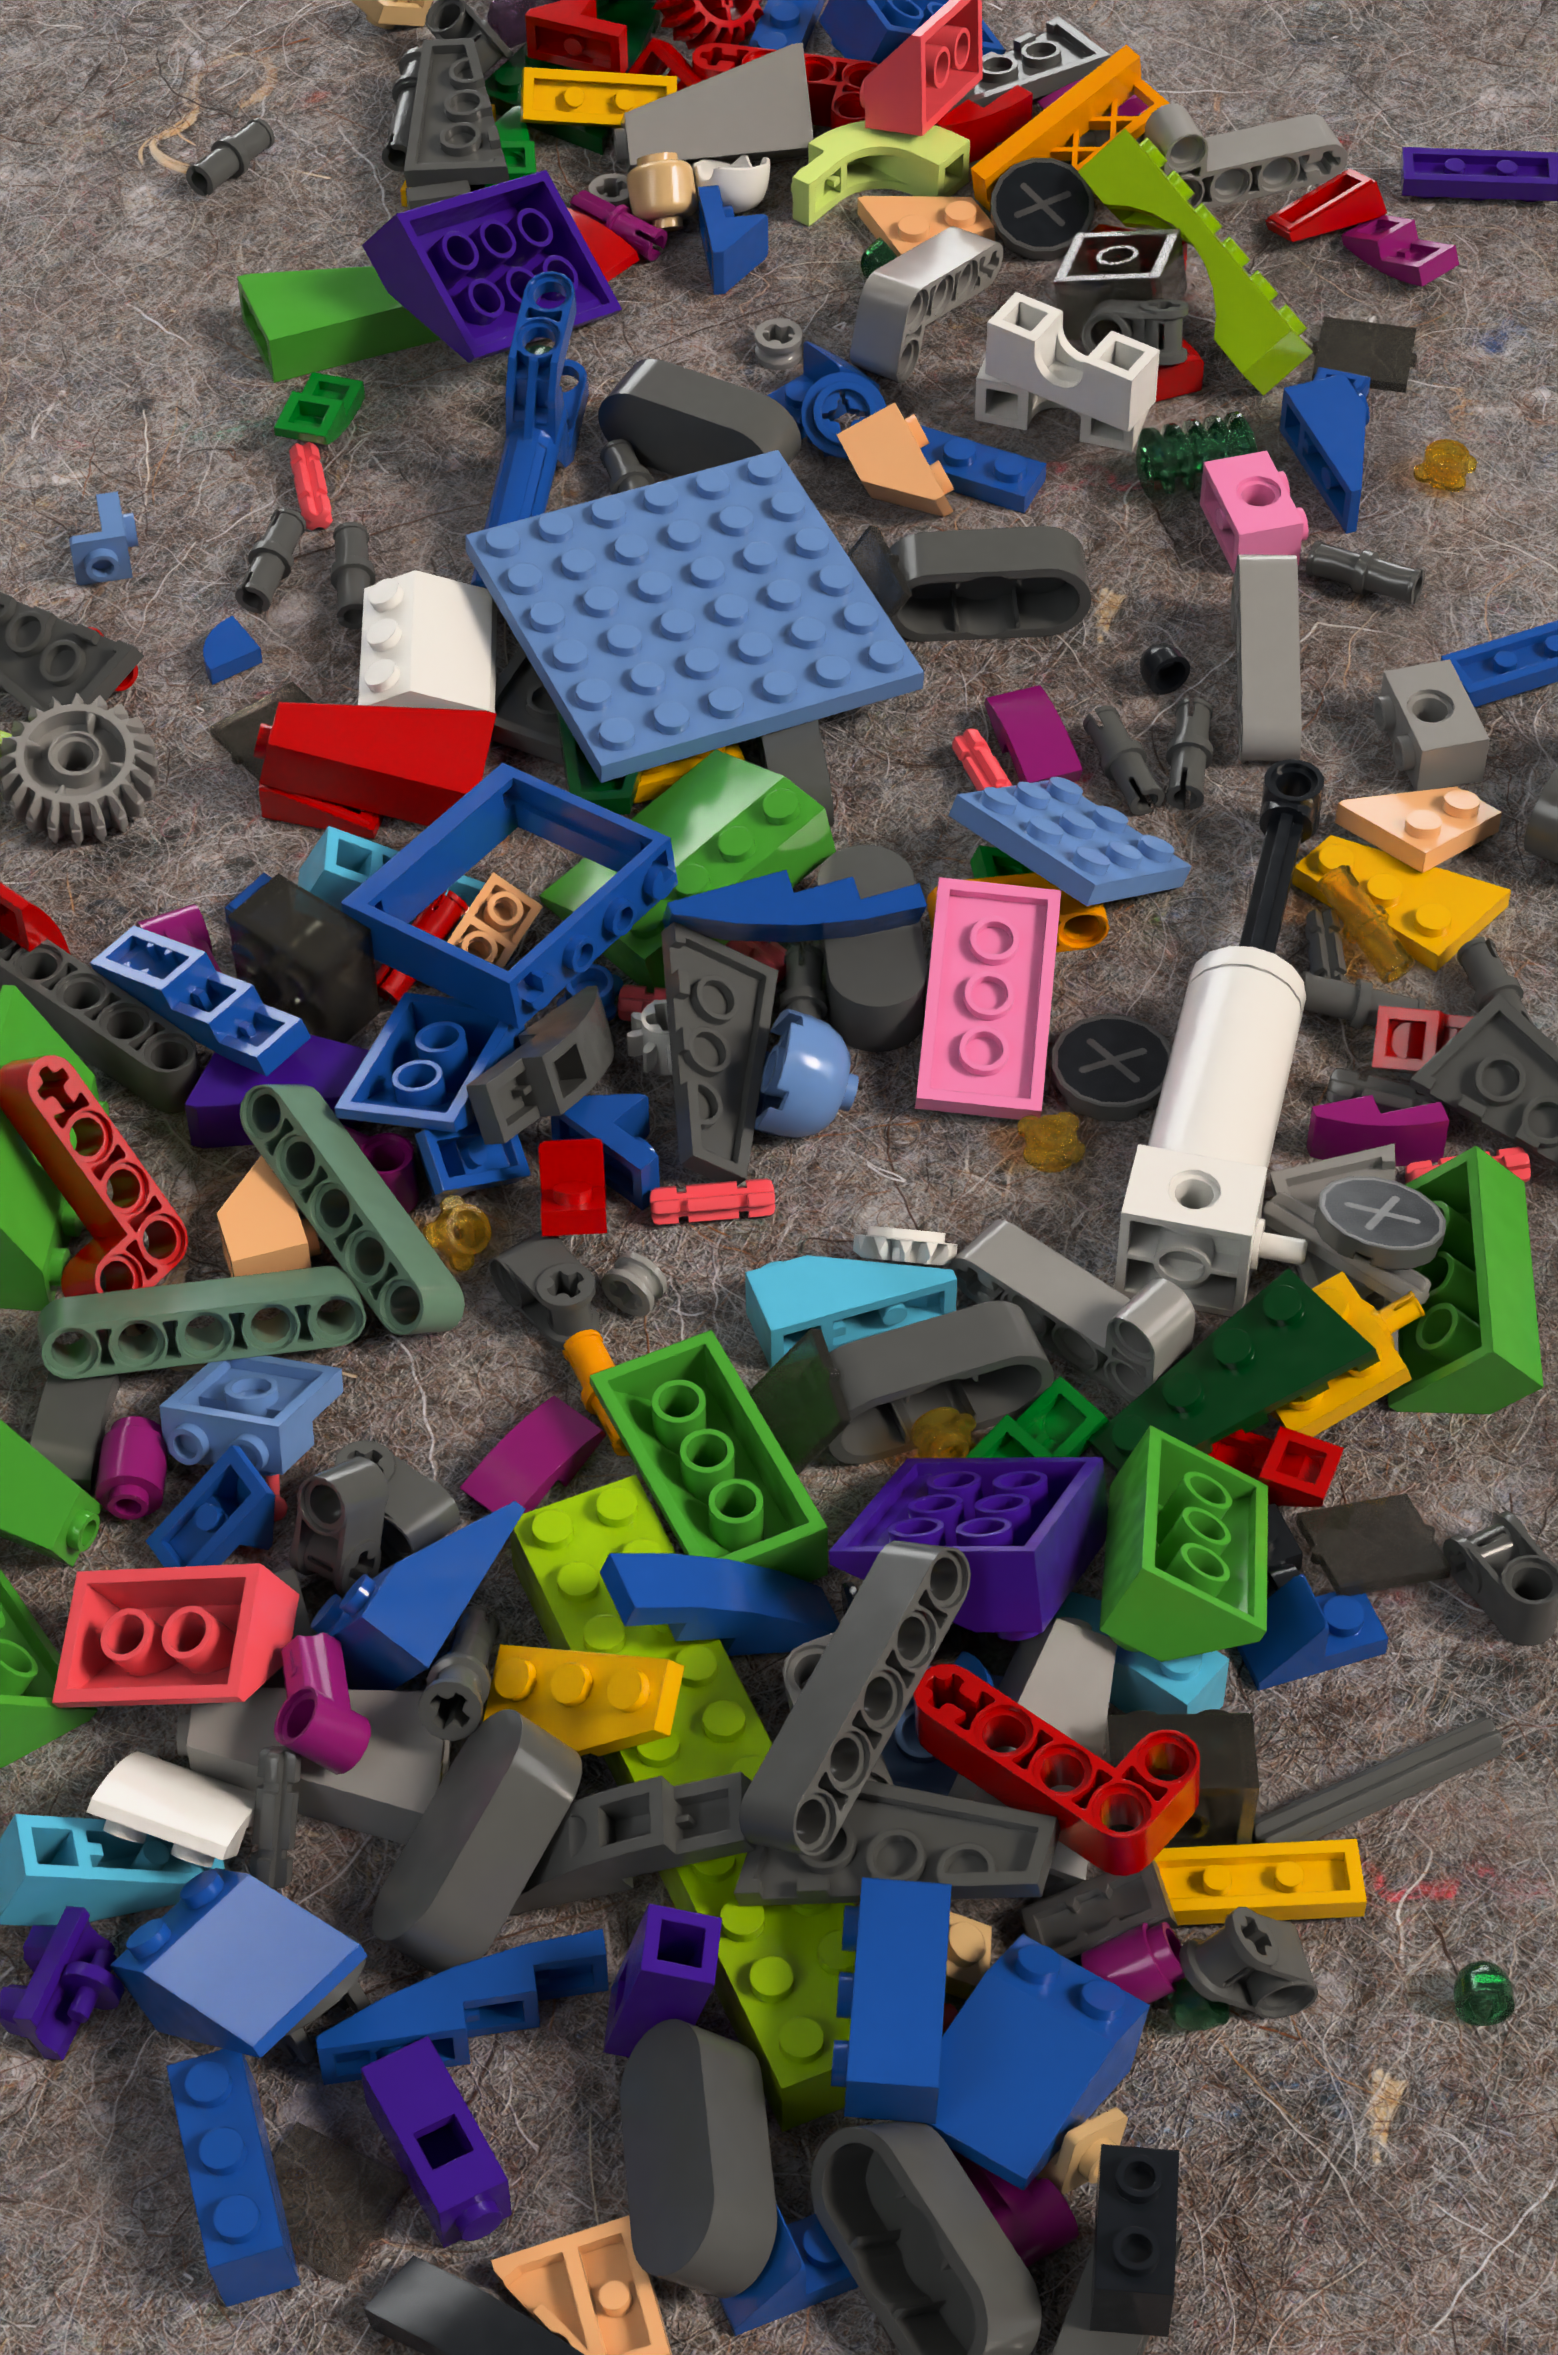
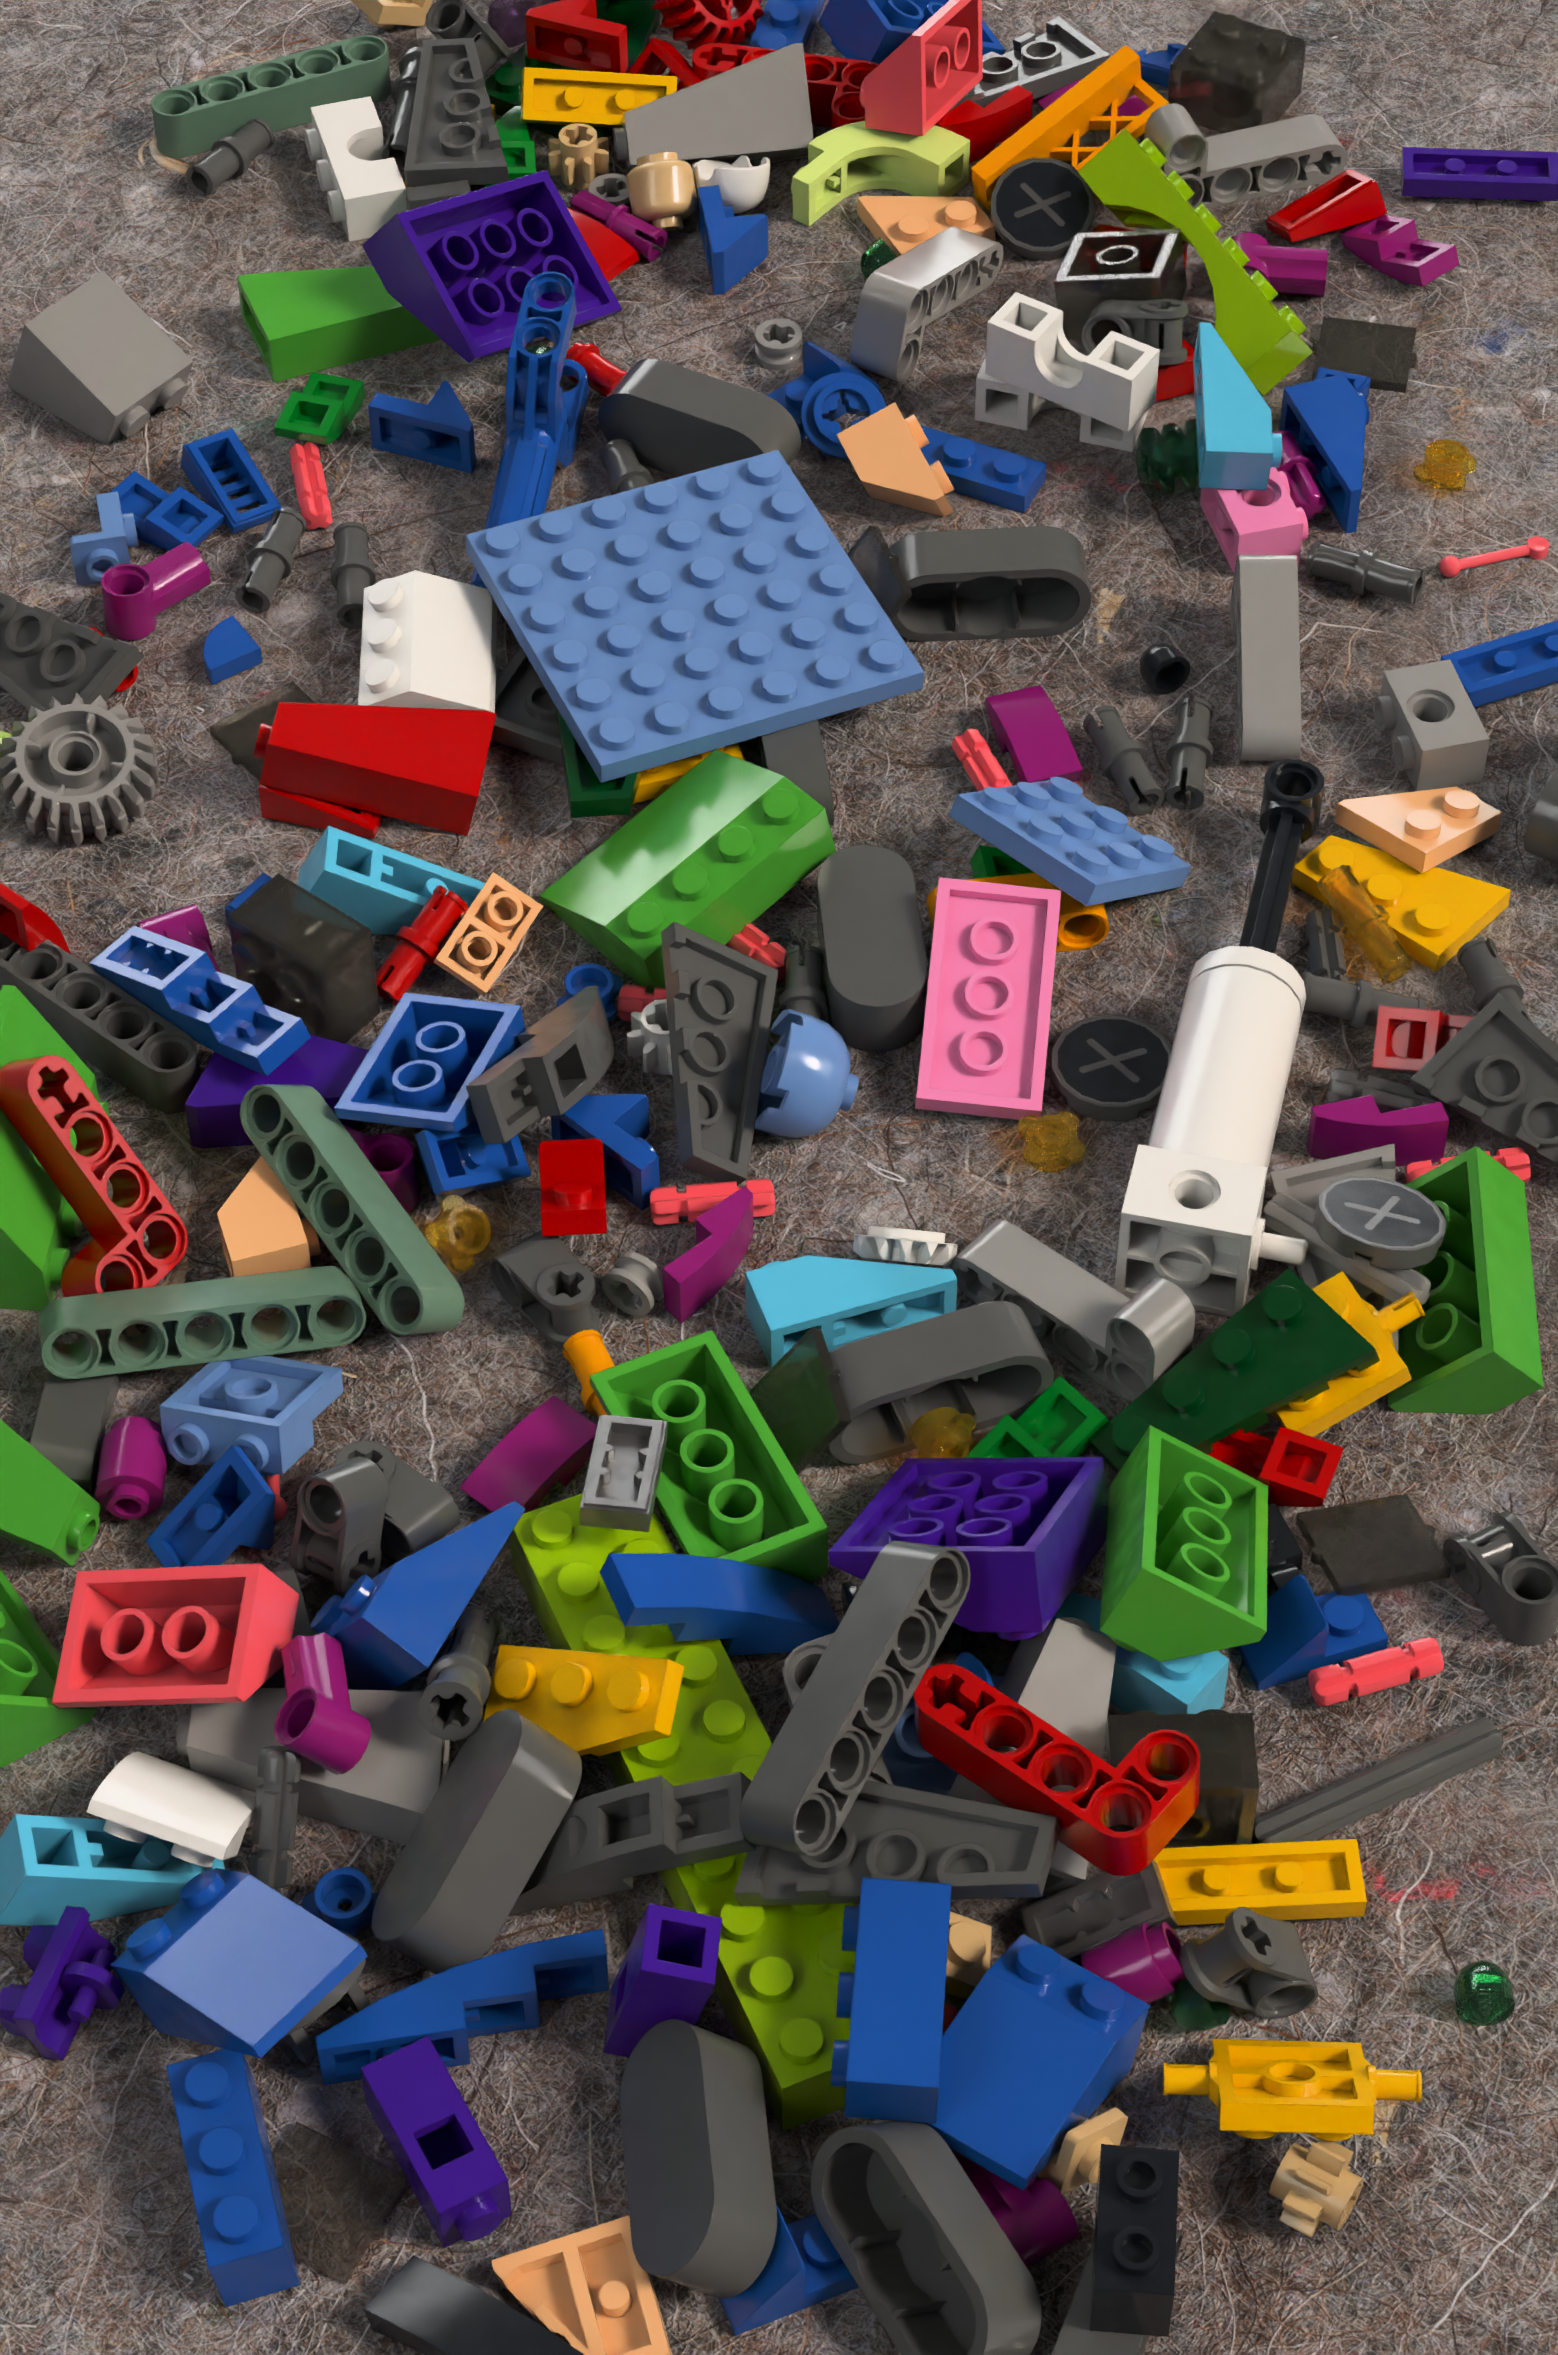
(99, 362): none -> light grey slope
(139, 593): none -> magenta piece
(163, 517): none -> blue slope
(227, 449): none -> blue slope
(277, 91): none -> sand green beam
(341, 1887): none -> blue plate
(349, 163): none -> white arch
(429, 433): none -> blue slope
(461, 840): blue window -> none
(578, 155): none -> tan gear
(600, 372): none -> red pin
(623, 1473): none -> flat silver plate
(720, 1246): none -> magenta slope
(772, 912): blue slope -> none
(1156, 65): none -> blue tile
(1231, 420): none -> medium azure slope
(1237, 74): none -> clear smoke brick
(1285, 268): none -> magenta piece
(1292, 2087): none -> yellow plate
(1301, 476): none -> magenta axle
(1316, 2186): none -> tan gear
(1375, 1671): none -> coral axle
(1535, 548): none -> coral hinge

